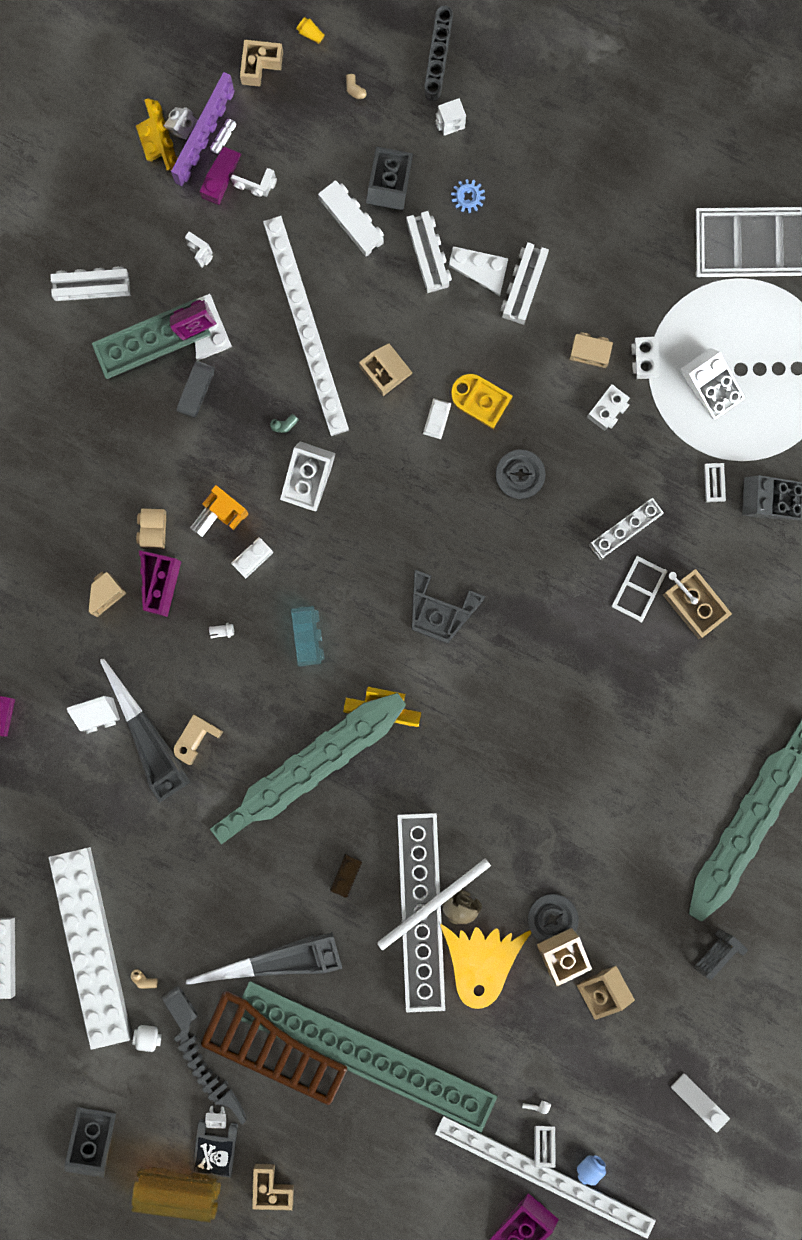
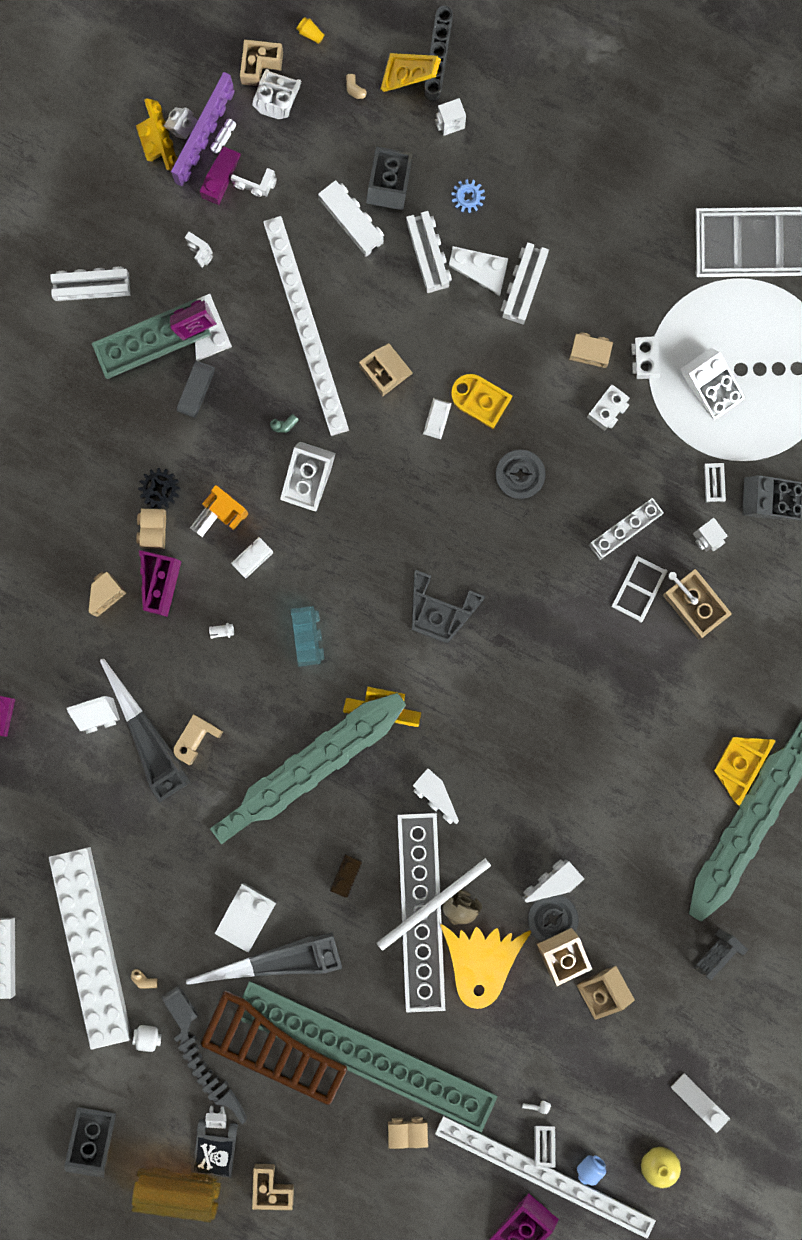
(151, 492): none -> black gear
(245, 917): none -> white slope
(275, 95): none -> white slope
(407, 1133): none -> tan brick
(408, 69): none -> yellow wing
(435, 791): none -> white slope
(559, 881): none -> white slope
(661, 1167): none -> light yellow cylinder
(710, 536): none -> white brick
(741, 764): none -> yellow wing

